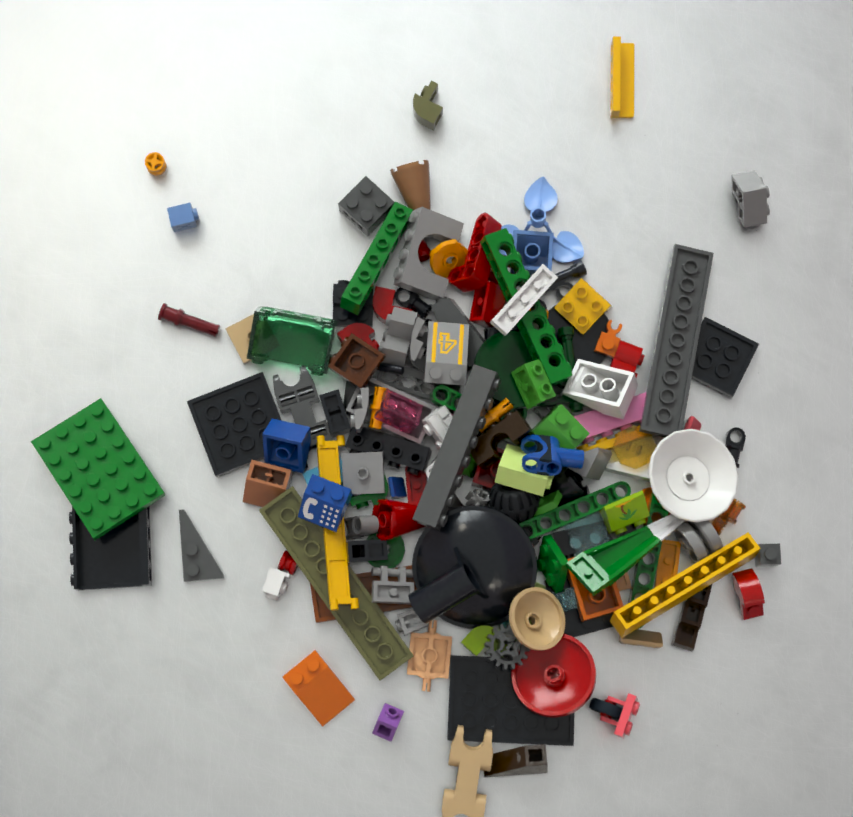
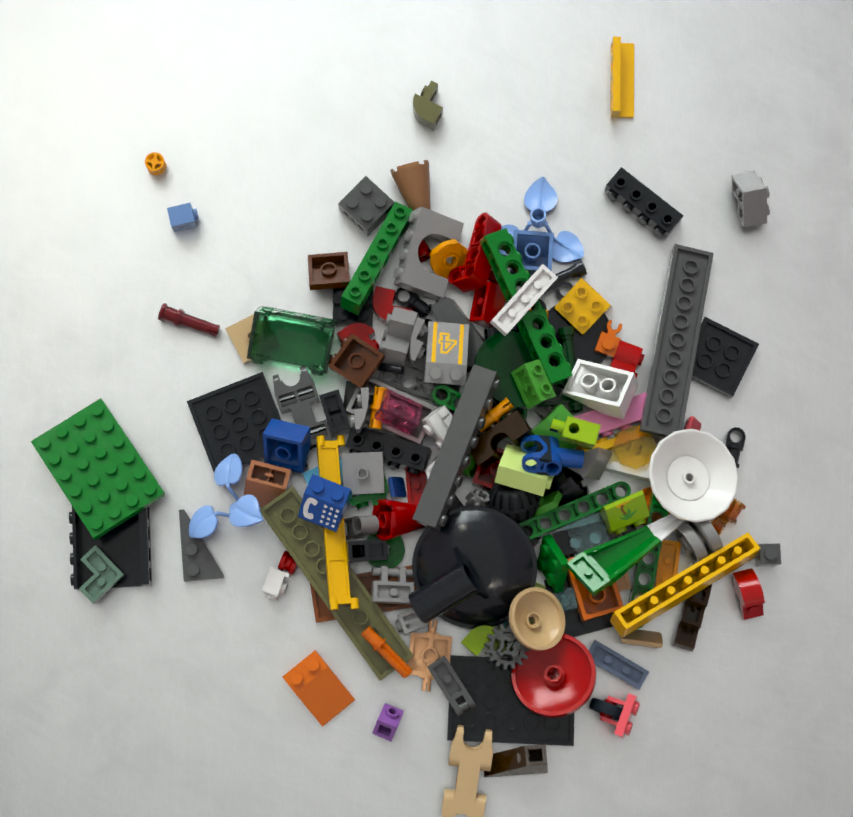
(105, 574): none -> sand green plate
(242, 513): none -> light blue plant
(328, 270): none -> reddish brown plate
(386, 652): none -> orange axle
(451, 685): none -> dark grey plate
(585, 434): none -> lime torso
(618, 665): none -> sand blue plate
(643, 203): none -> black brick

